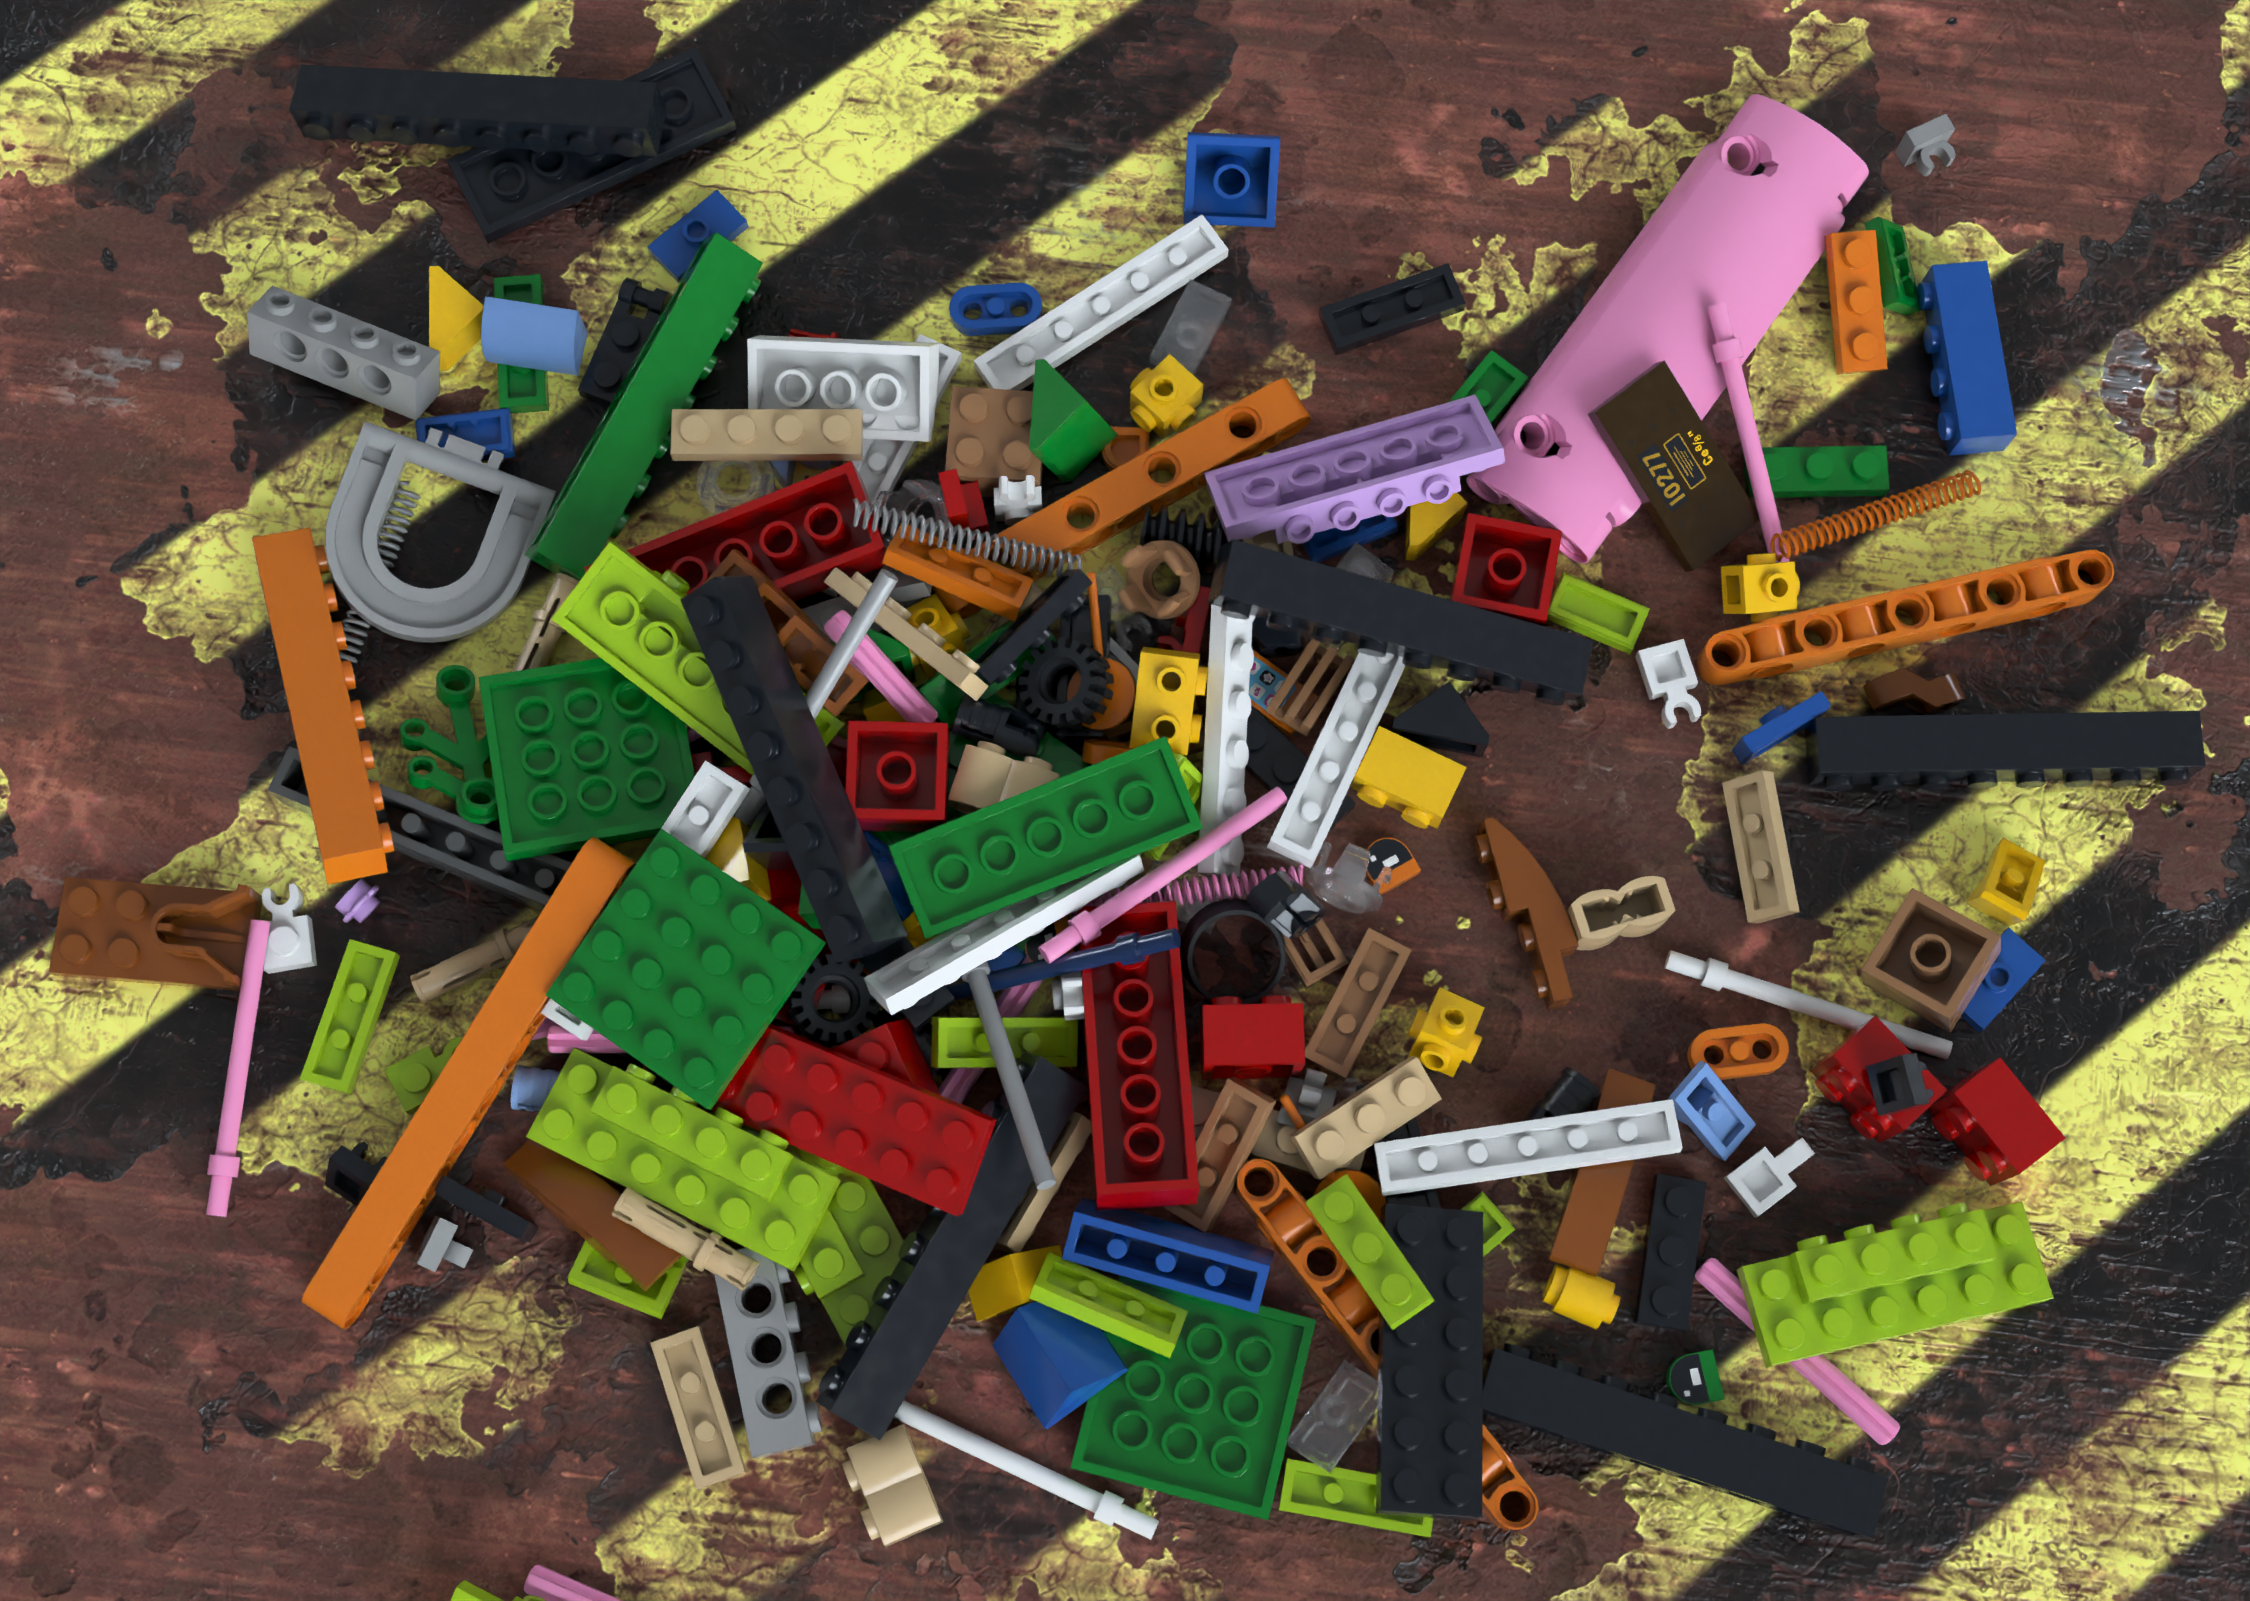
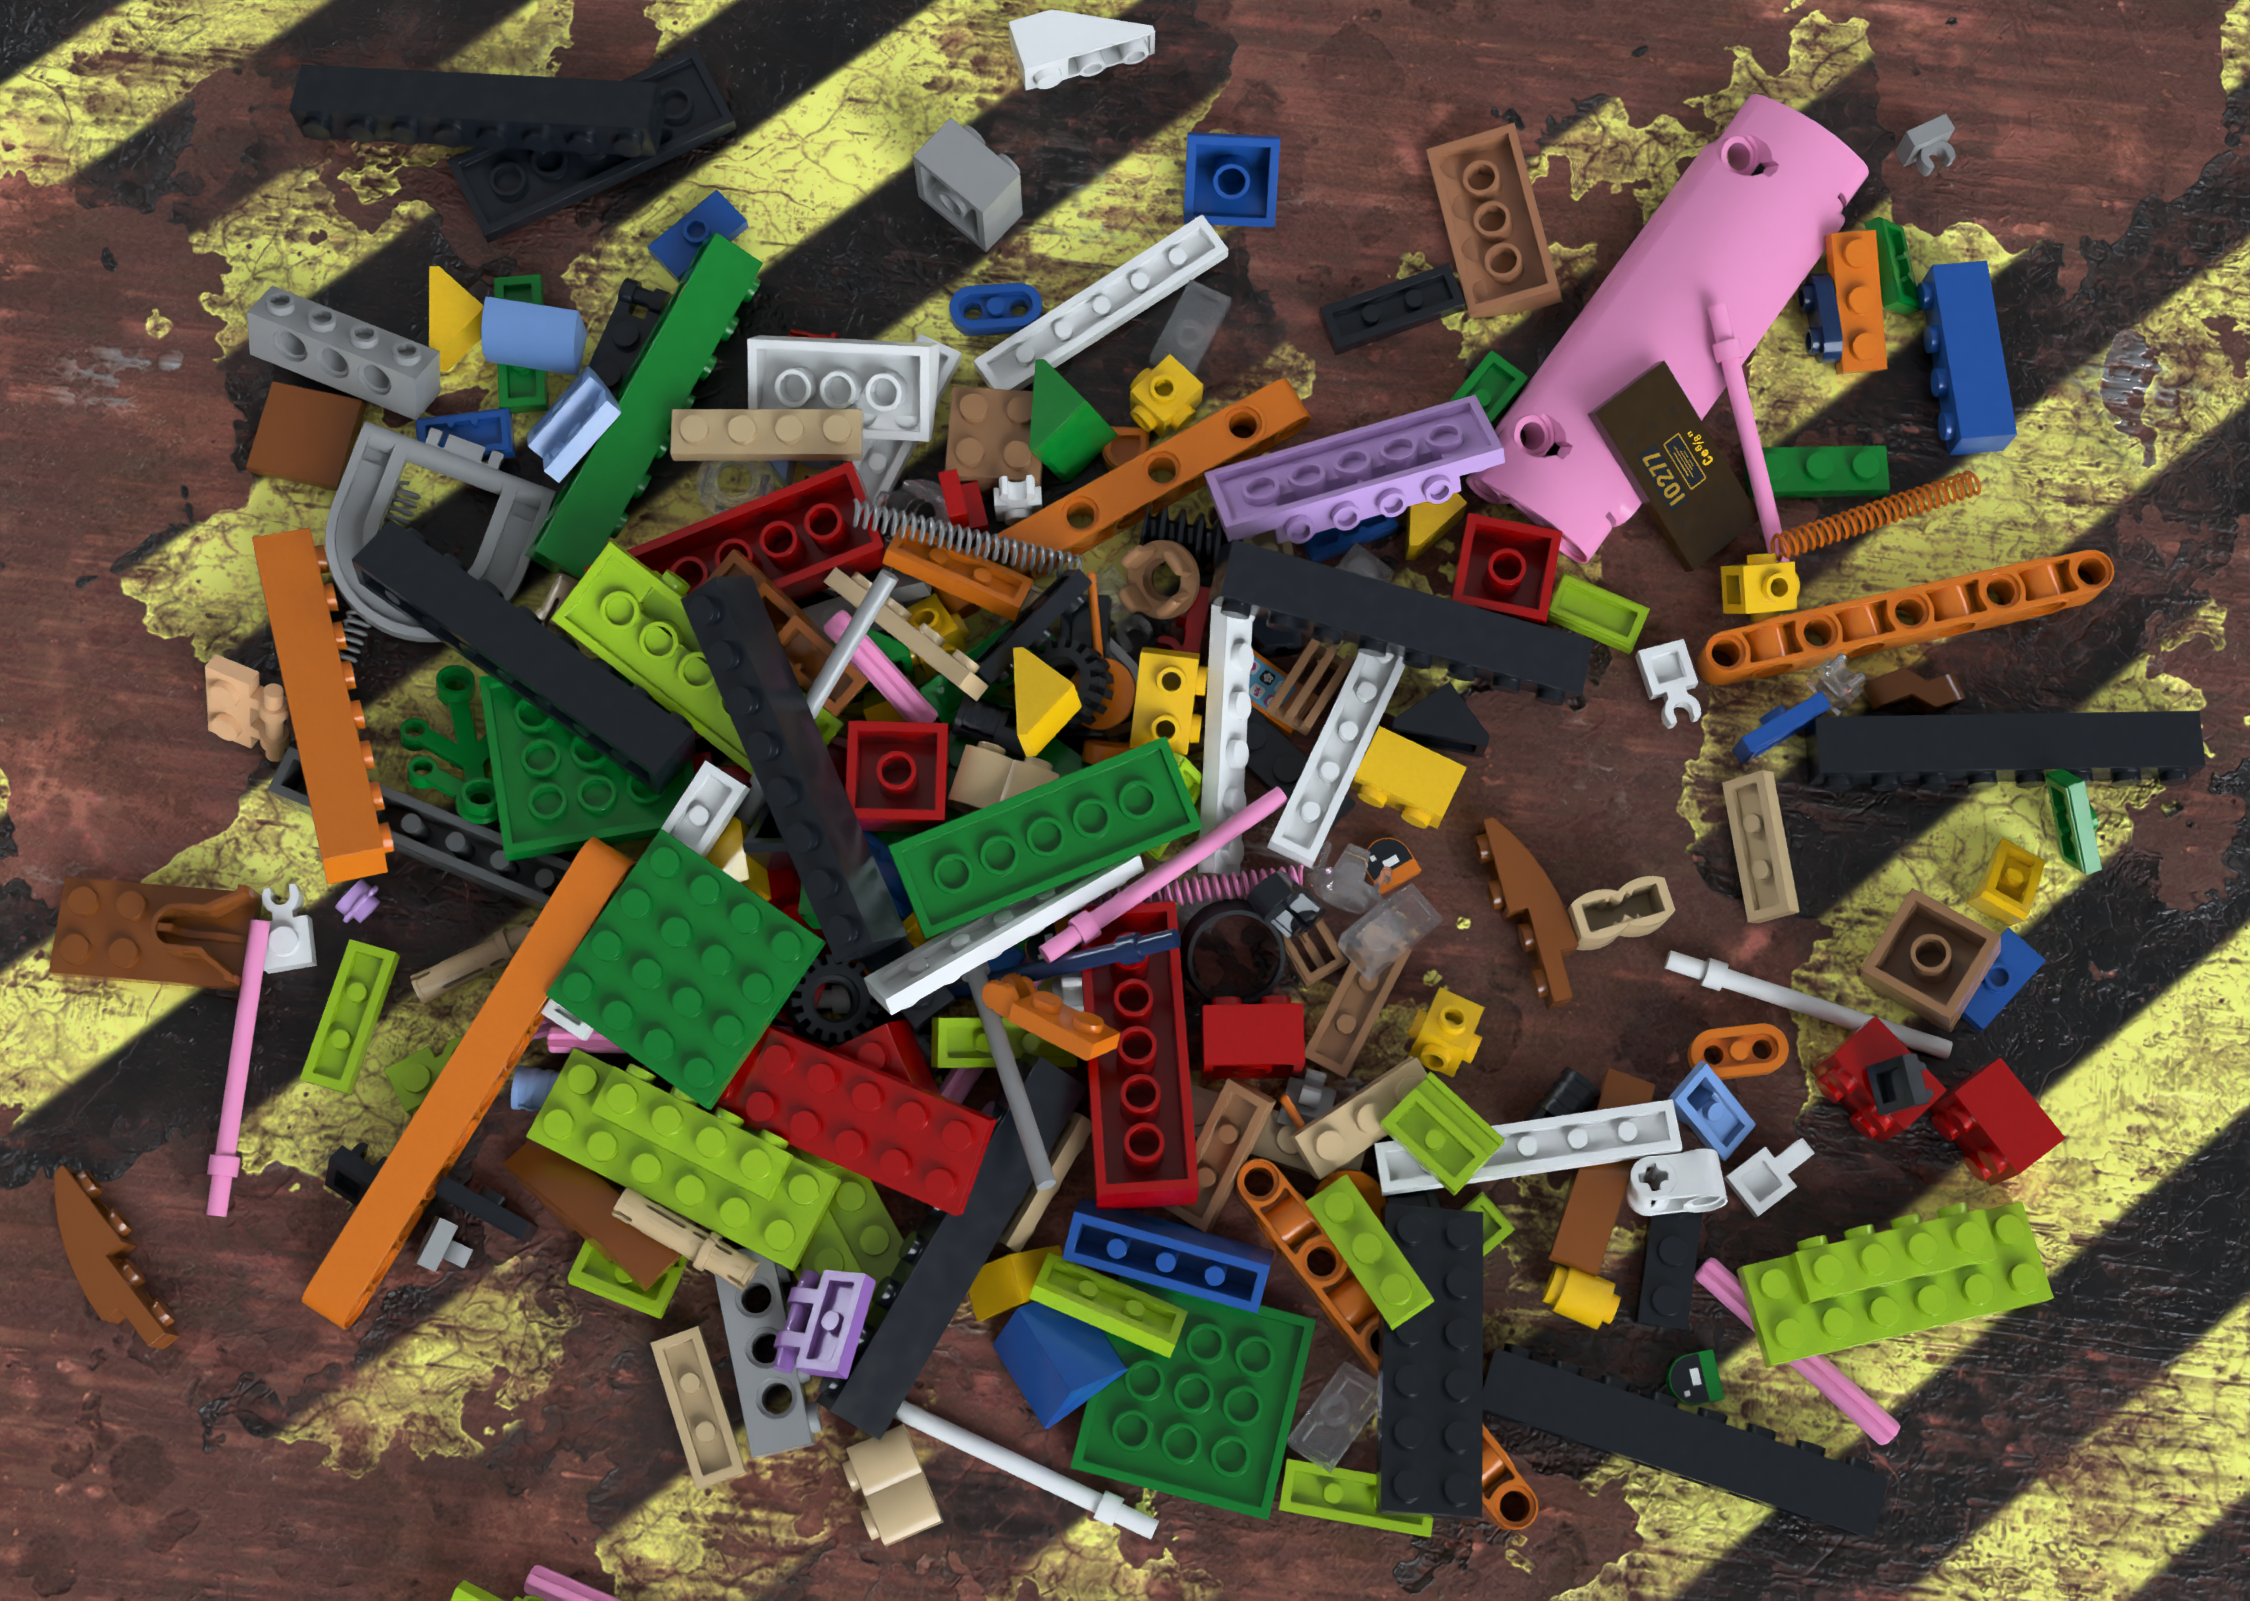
(95, 1247): none -> dark orange slope
(244, 709): none -> light nougat plate
(305, 436): none -> dark orange tile
(526, 656): none -> black brick
(573, 423): none -> light blue slope
(833, 1327): none -> medium lavender plate
(969, 183): none -> light grey slope
(1042, 701): none -> yellow slope
(1048, 1017): none -> orange hinge
(1070, 44): none -> white slope
(1388, 931): none -> clear slope
(1442, 1133): none -> lime plate
(1494, 223): none -> nougat slope
(1685, 1183): none -> white piece
(1824, 332): none -> dark blue plate
(1836, 683): none -> clear plate
(2074, 821): none -> green plate

